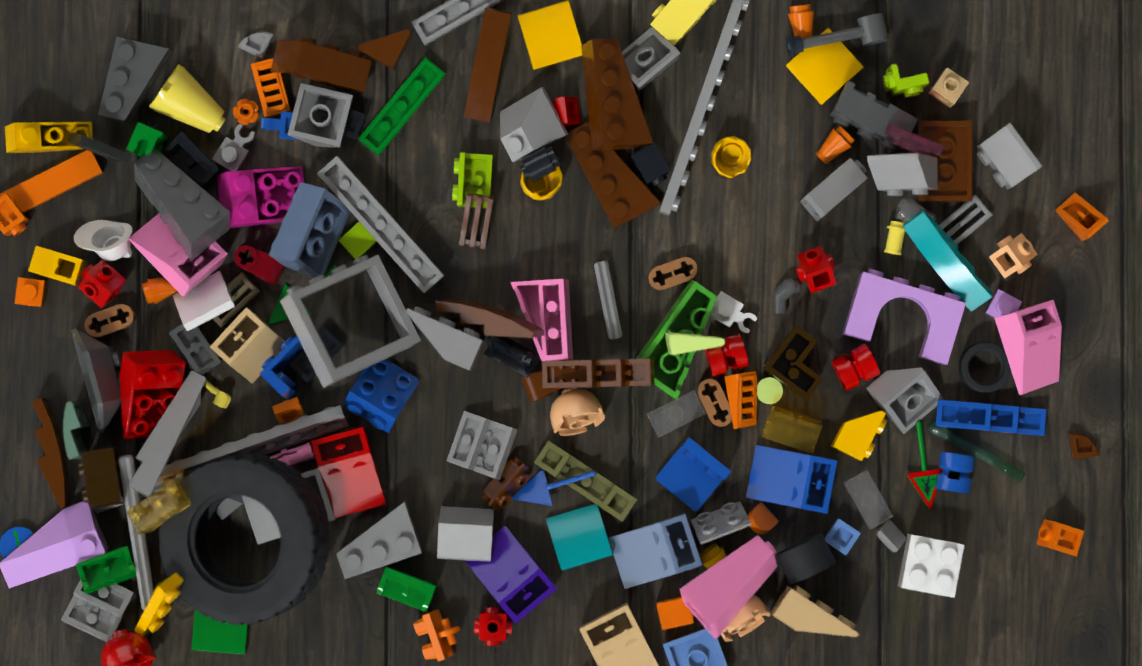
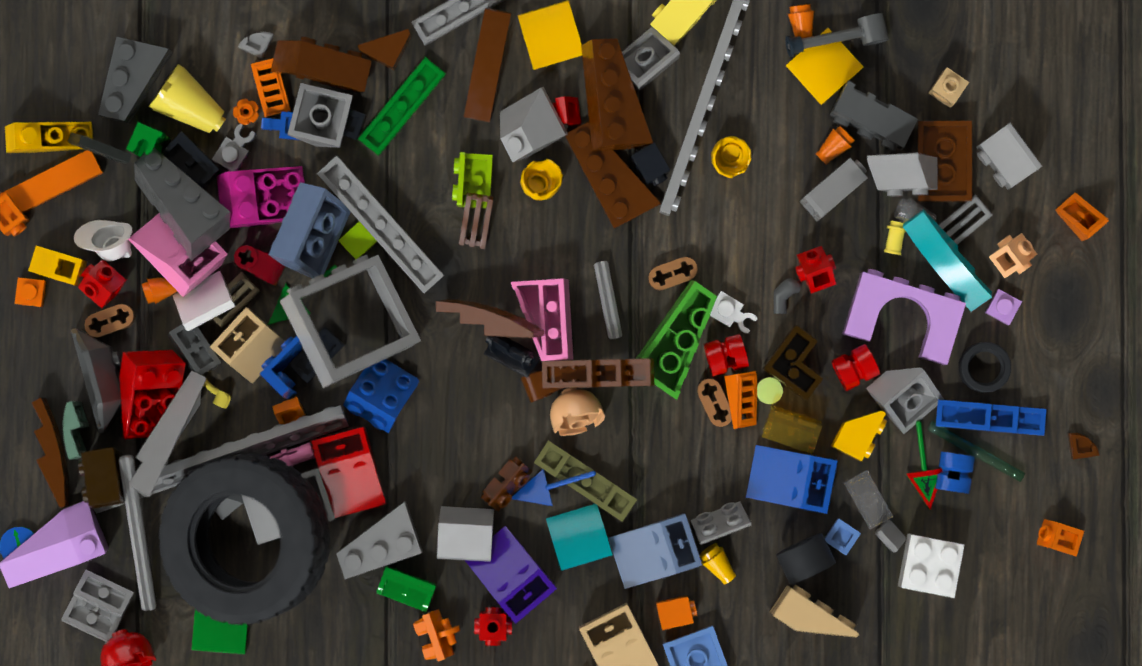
(106, 570): green hinge -> none
(159, 507): clear yellow hinge -> none
(159, 605): yellow plate -> none
(453, 345): light grey slope -> none
(482, 445): light grey slope -> none
(540, 163): black brick -> none
(676, 414): clear plate -> none
(682, 343): yellowish green slope -> none
(692, 474): blue bracket -> none
(728, 585): bright pink slope -> none
(747, 619): light nougat cylinder -> none
(761, 519): orange tile -> none
(908, 86): lime bracket -> none
(913, 141): clear pink plate -> none
(1032, 345): bright pink slope -> none

